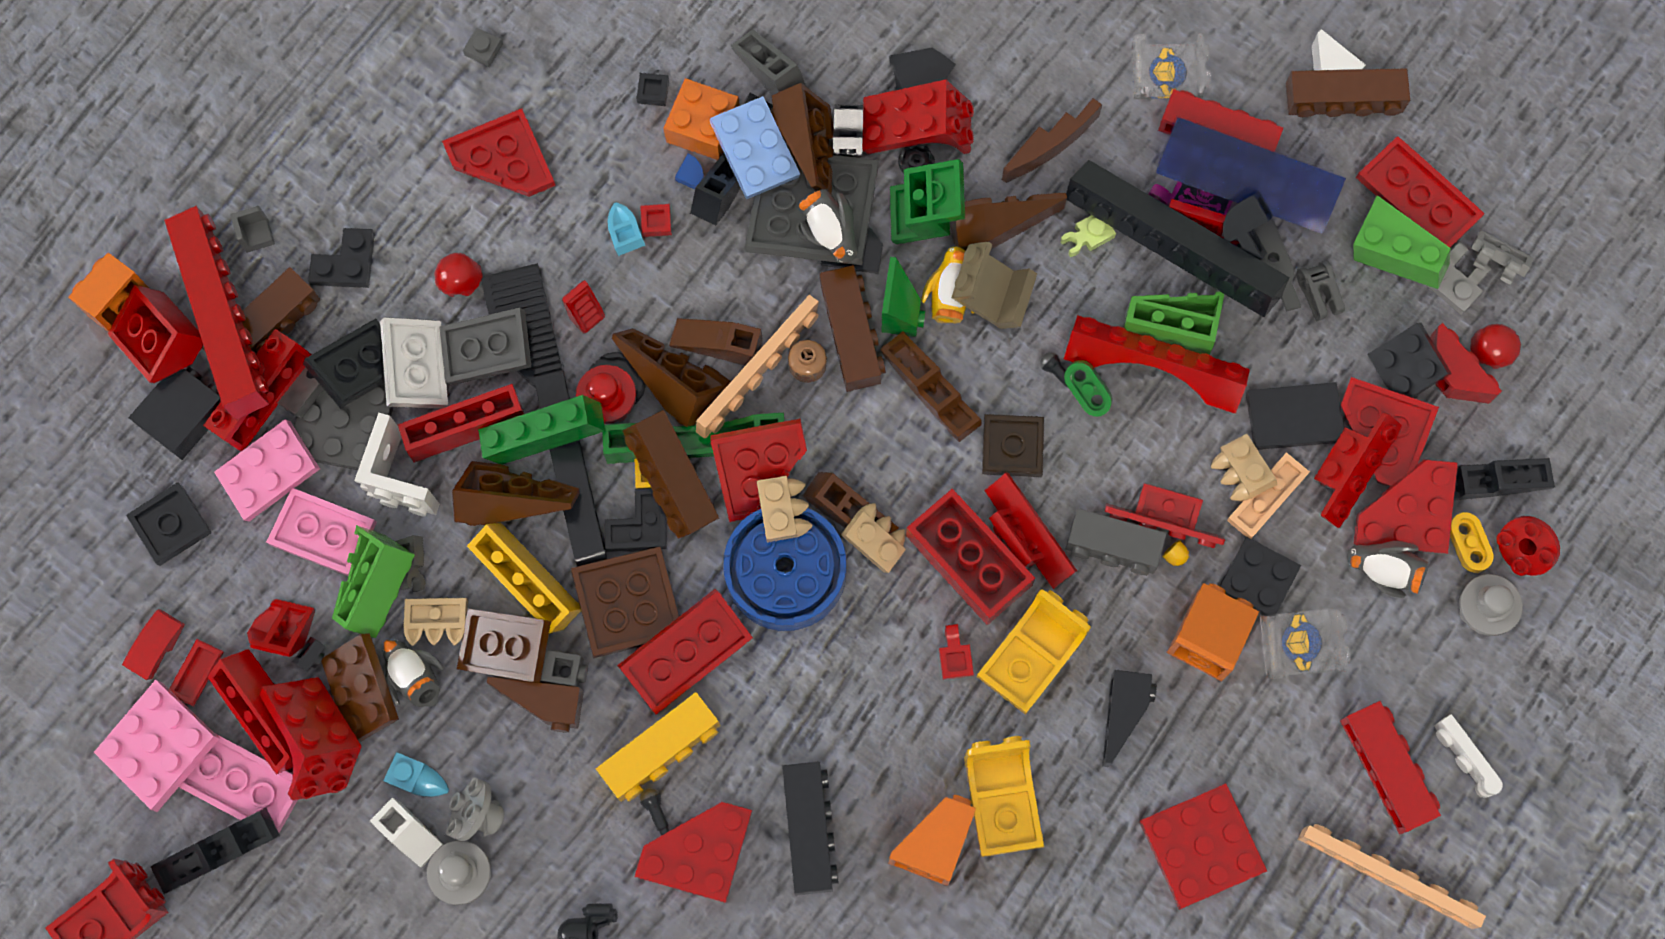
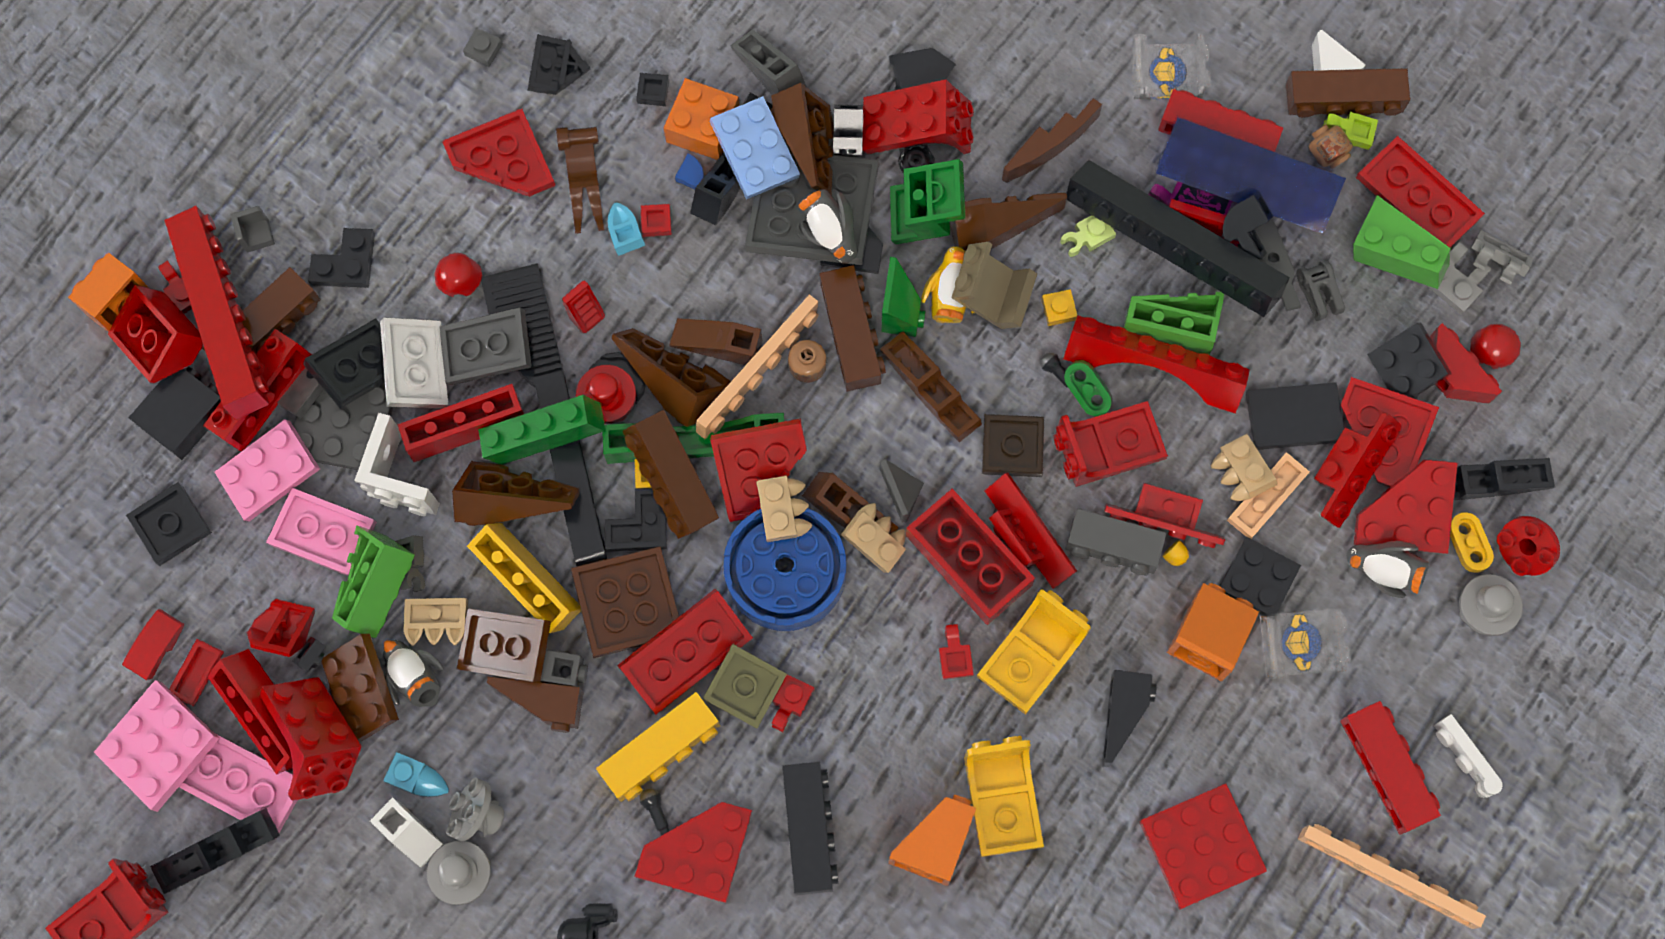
(176, 290): none -> red plate
(554, 65): none -> black slope
(581, 171): none -> reddish brown flag
(744, 686): none -> olive plate
(791, 698): none -> red plate
(902, 488): none -> dark grey slope
(1059, 307): none -> yellow plate
(1109, 443): none -> red bracket
(1330, 146): none -> medium nougat head
(1357, 127): none -> lime plate

